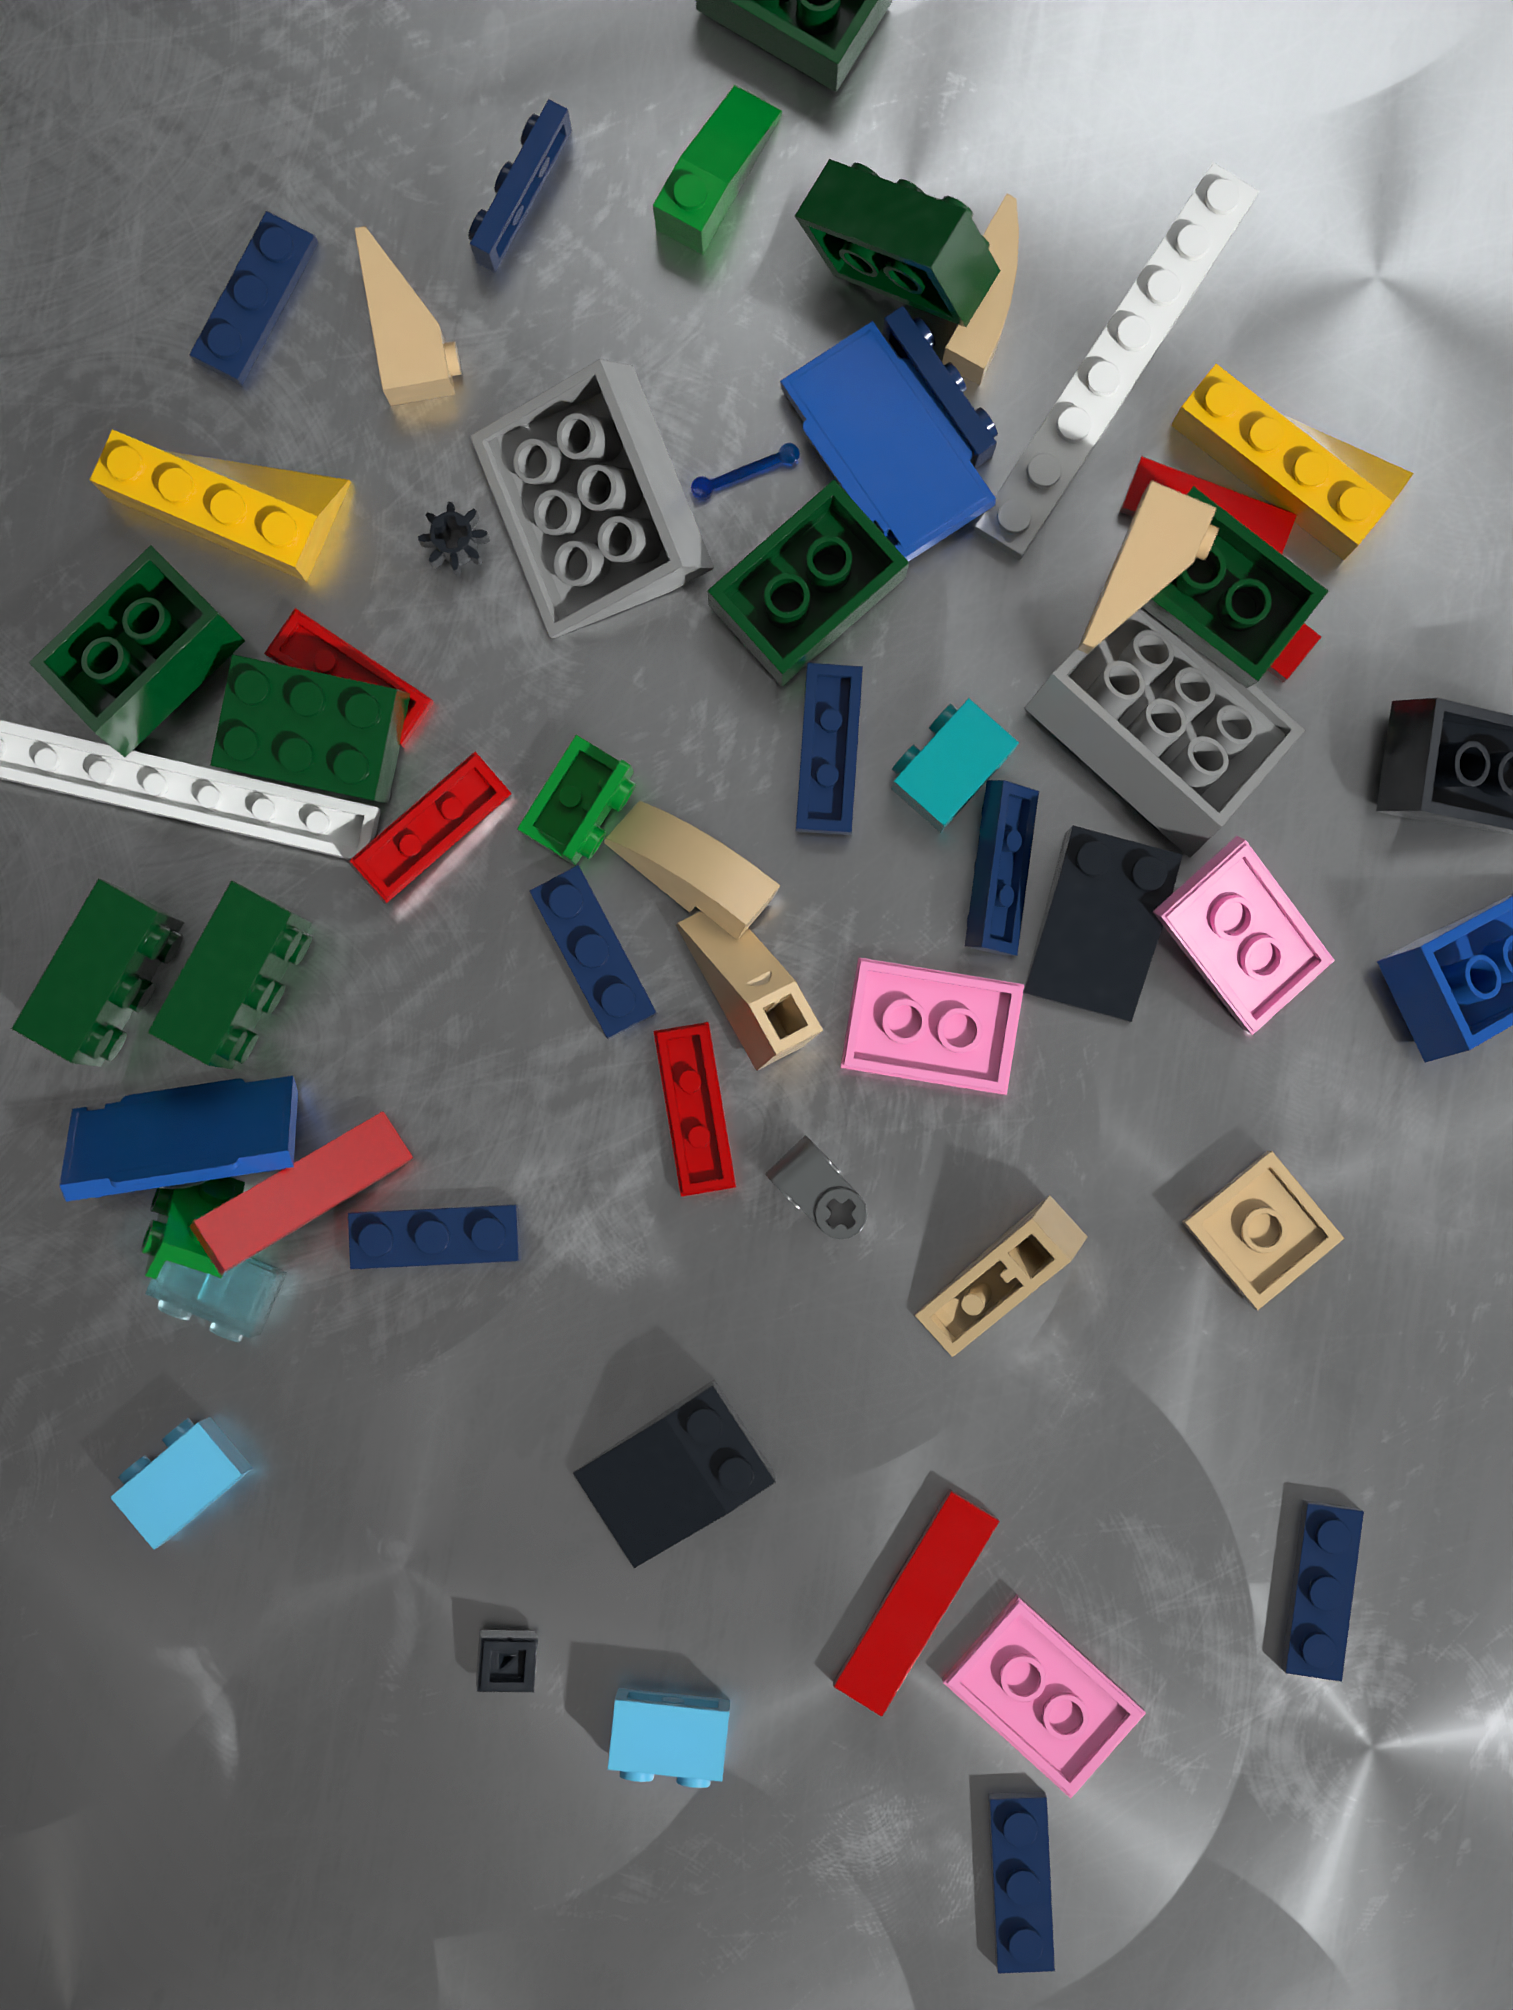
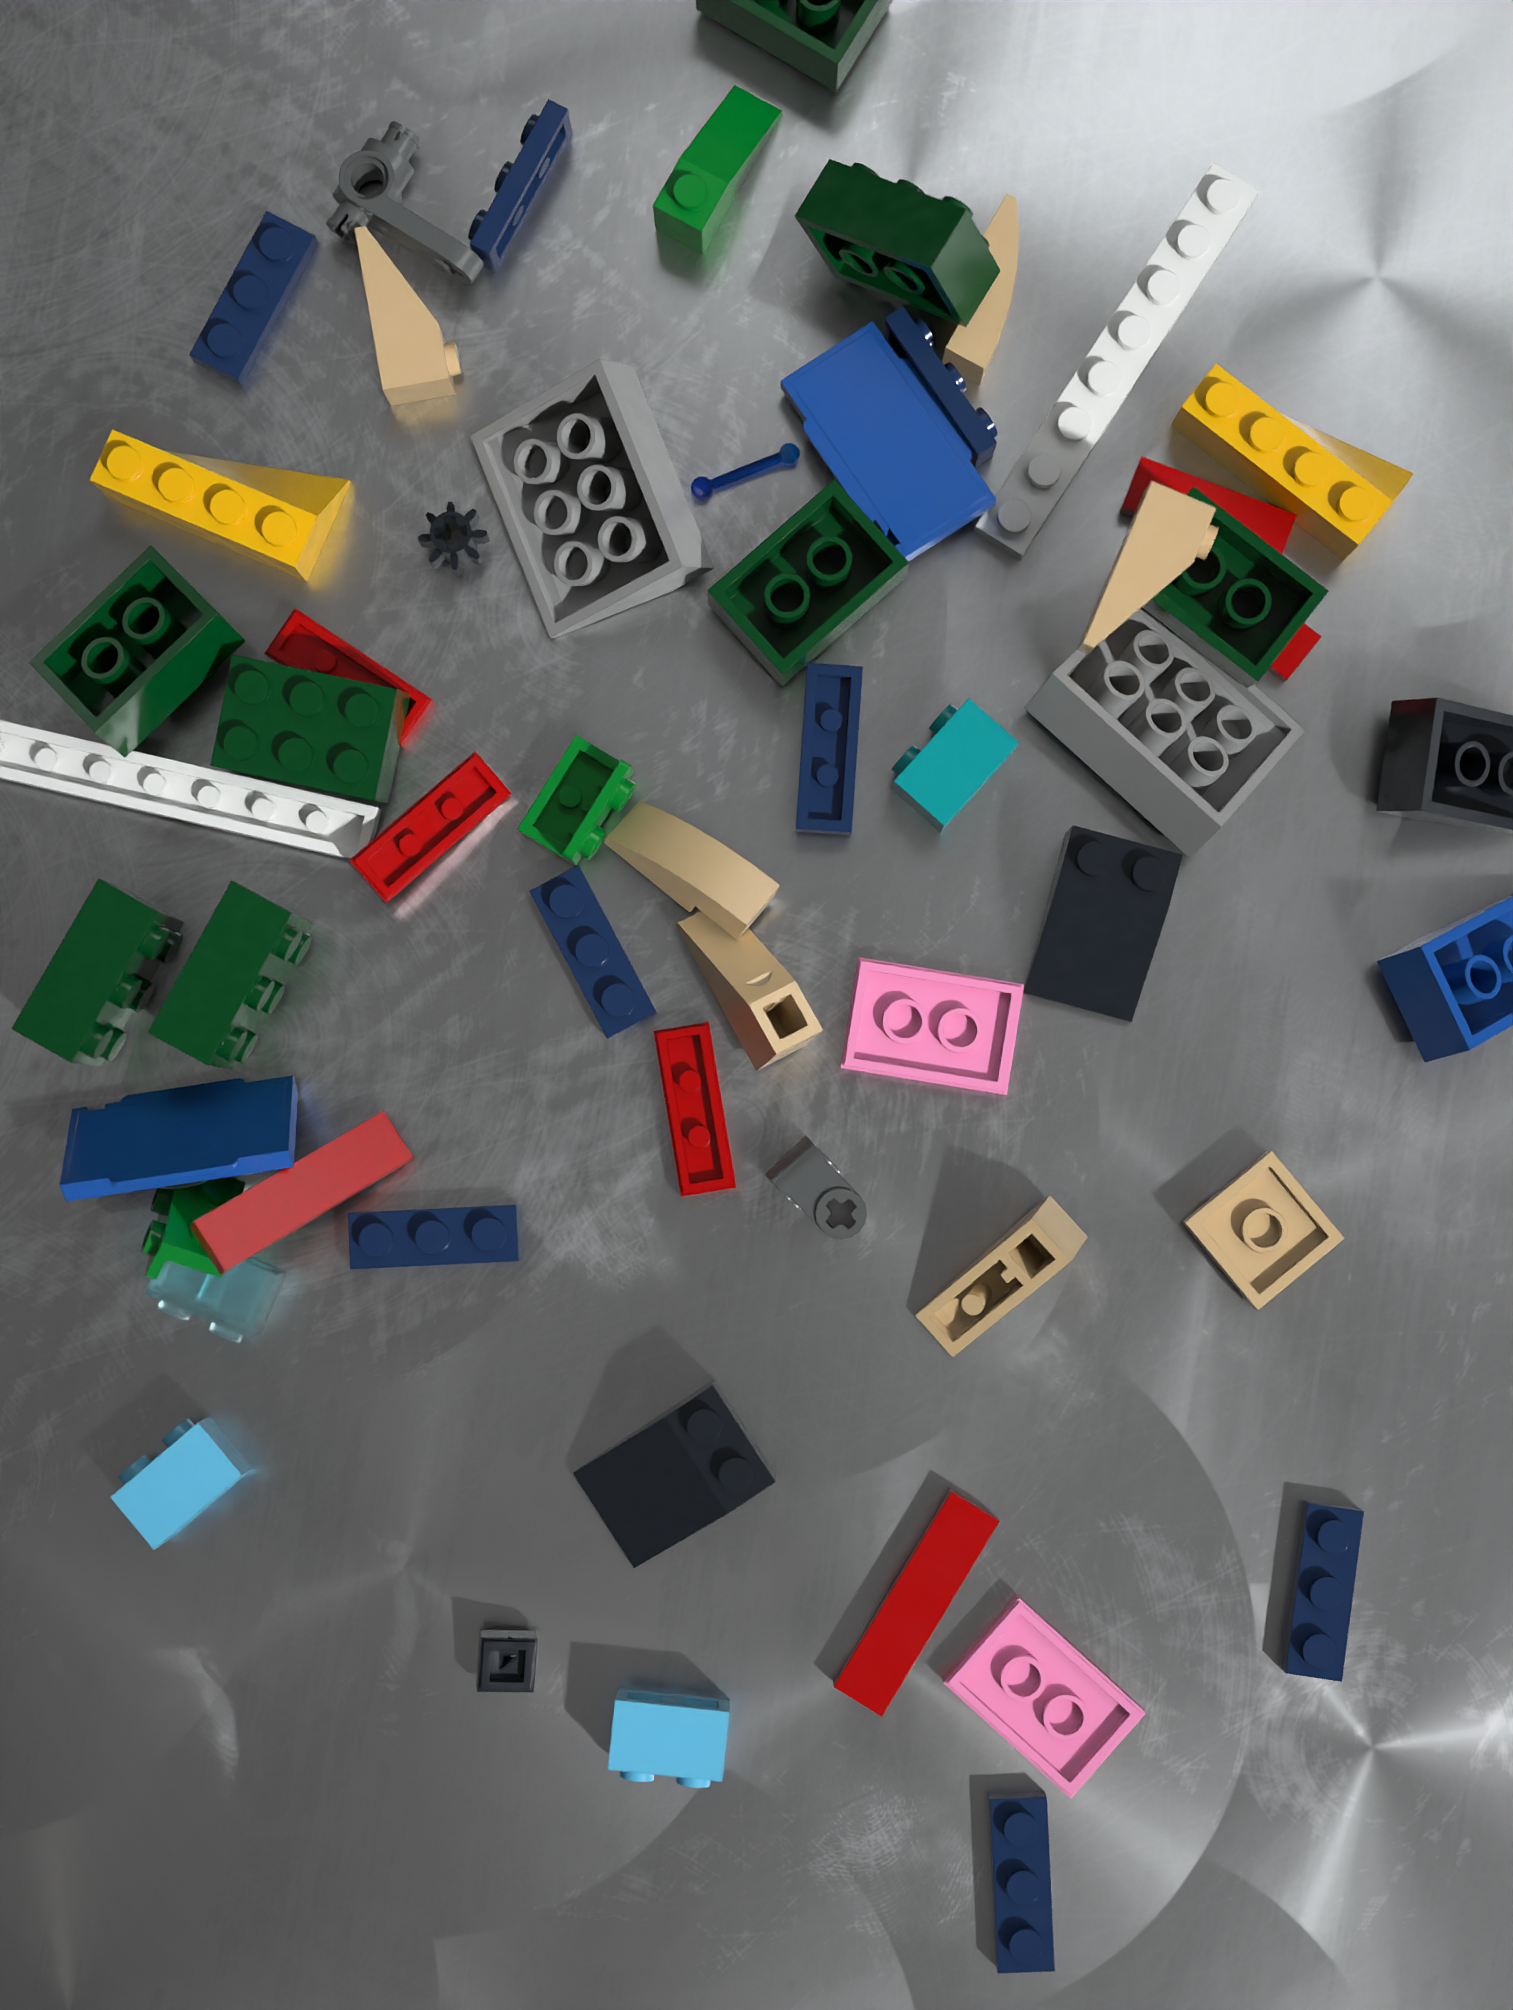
(383, 211): none -> dark grey piece
(1001, 868): dark blue plate -> none
(1244, 935): bright pink tile -> none

